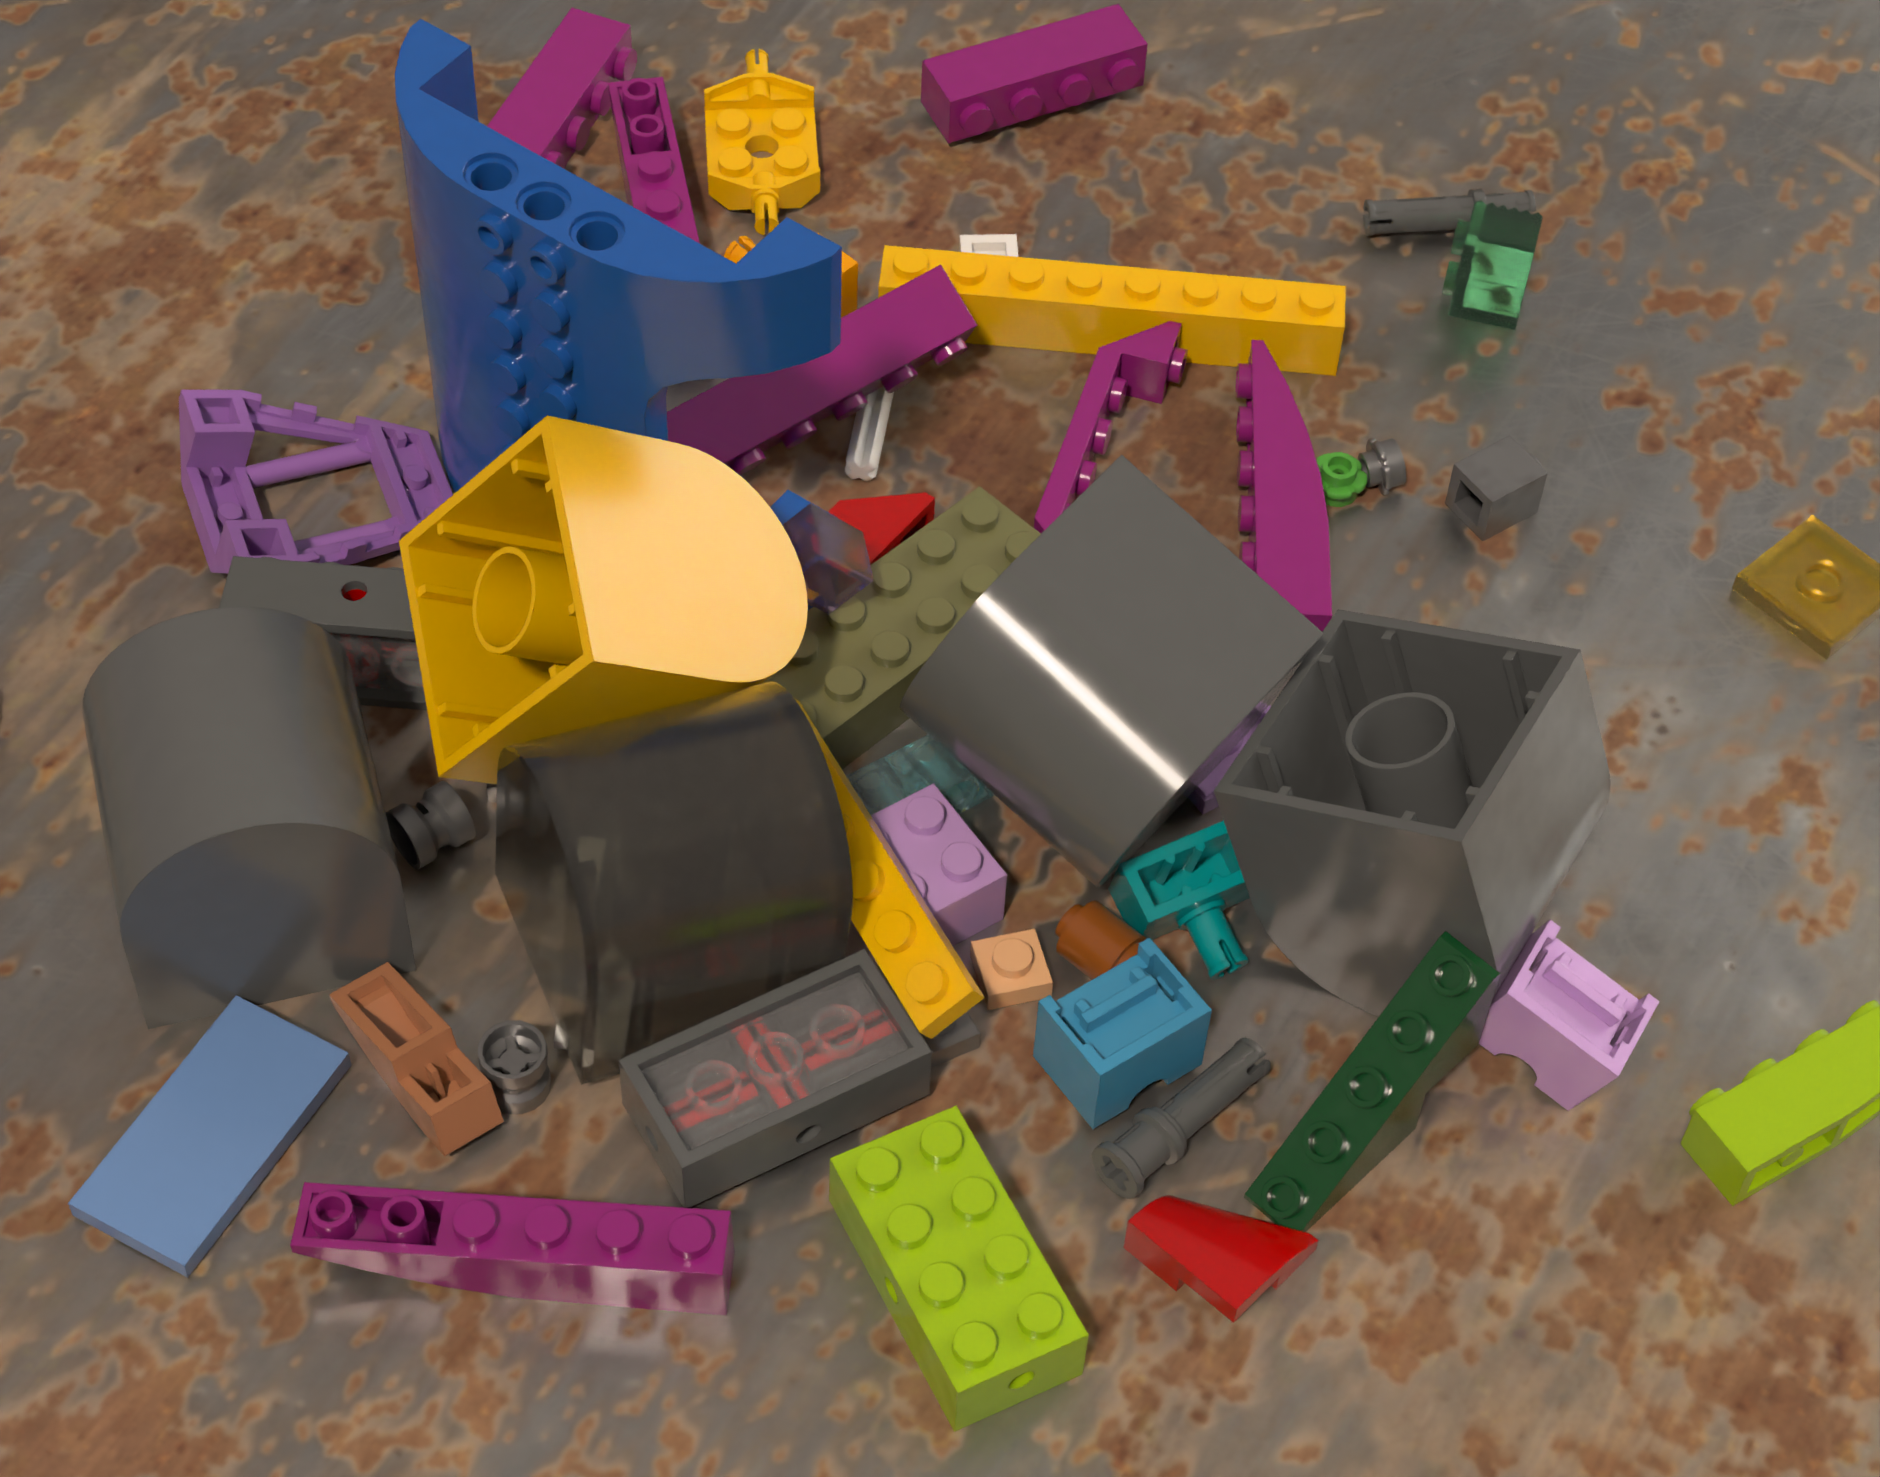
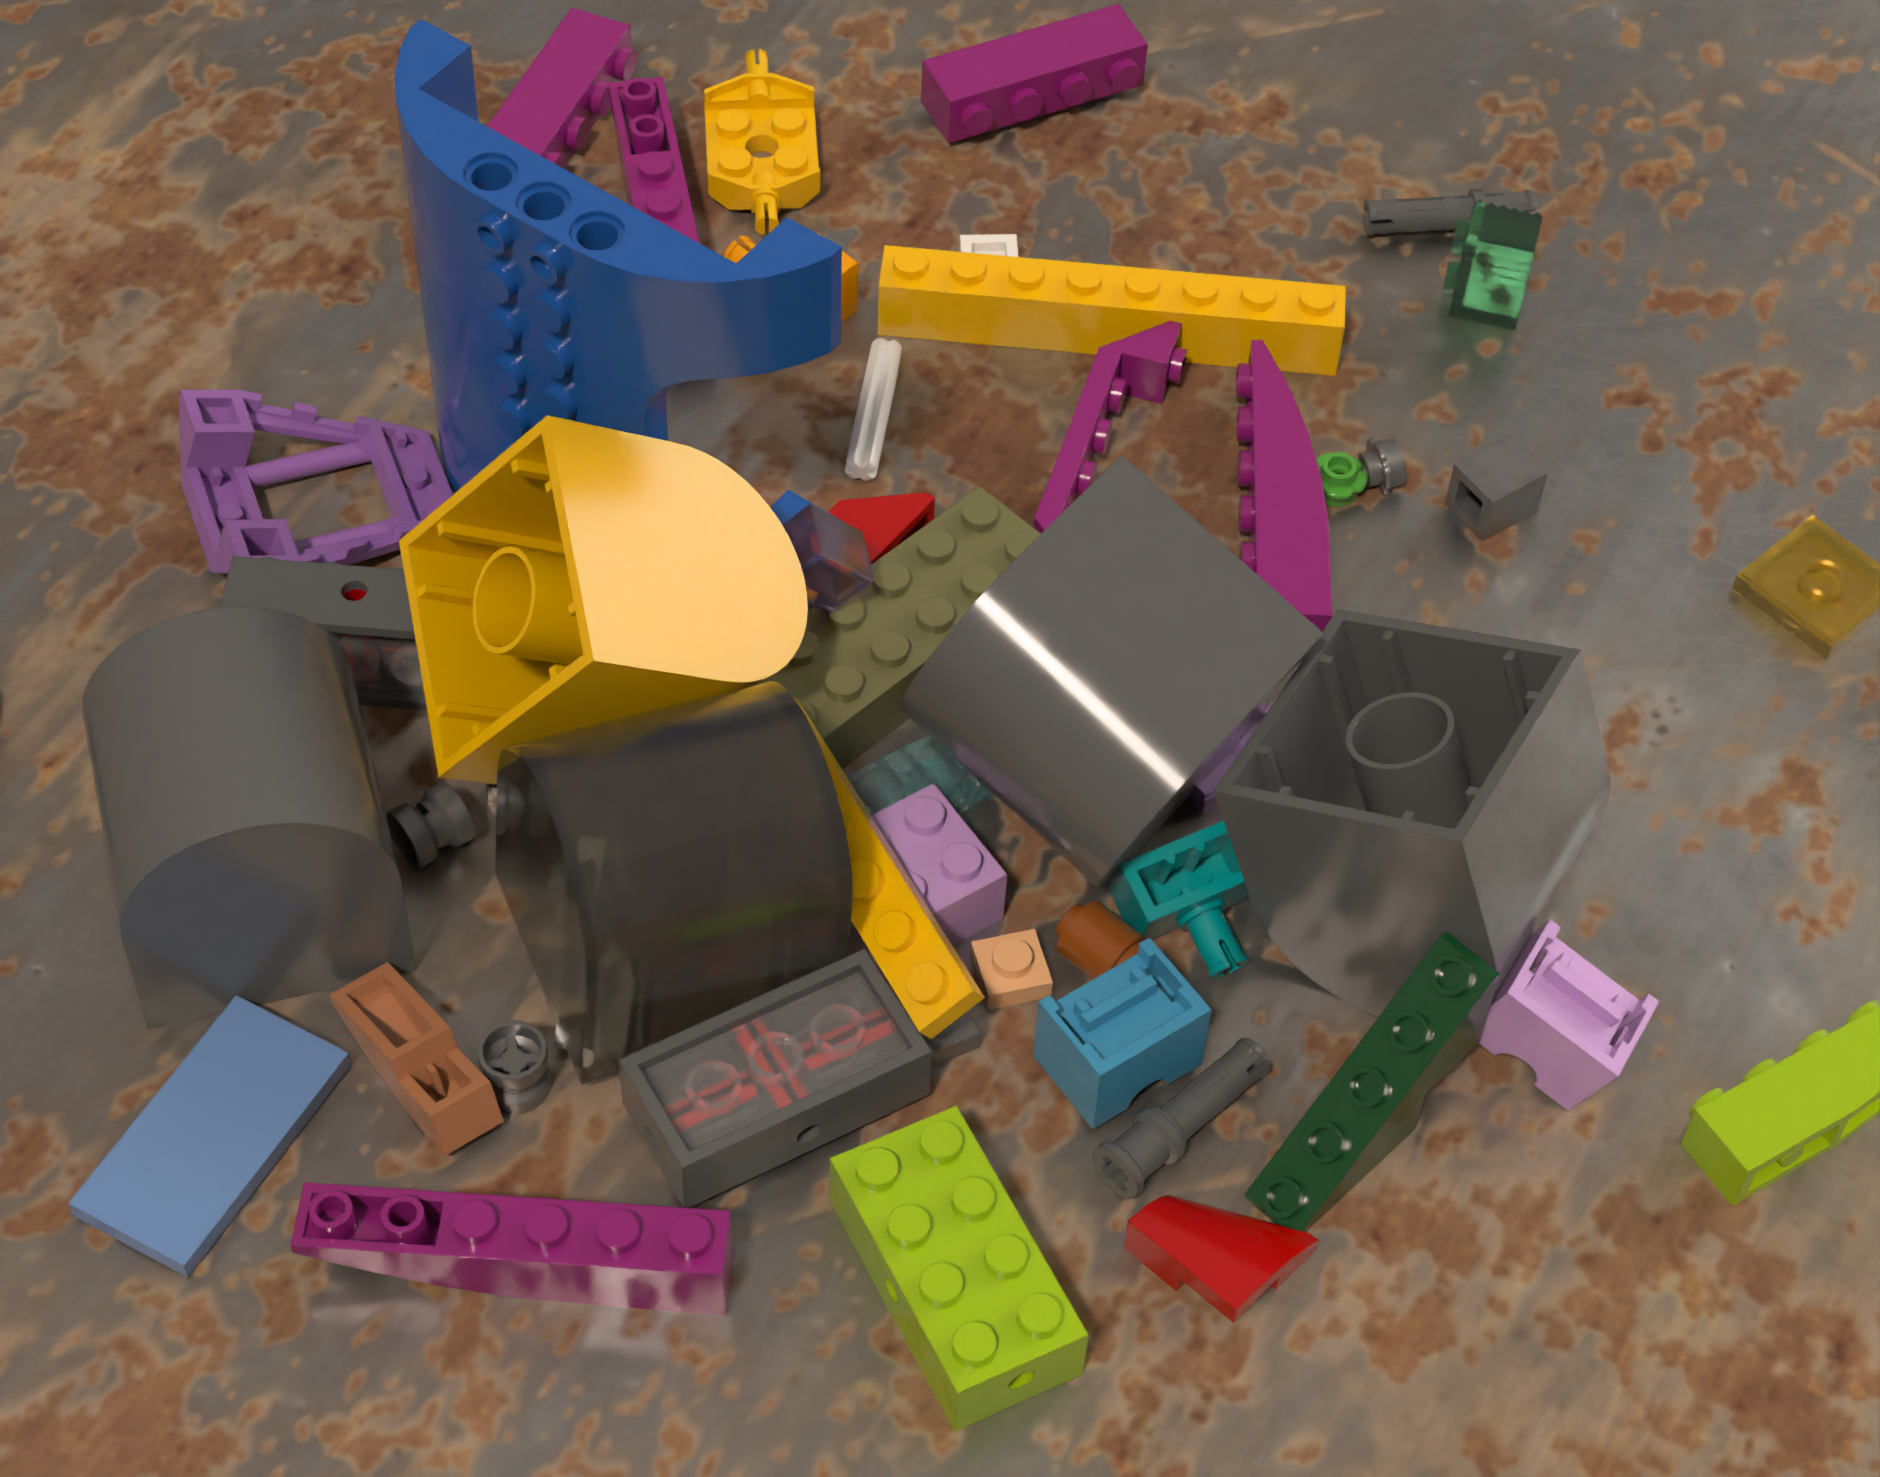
(877, 349): magenta brick -> none

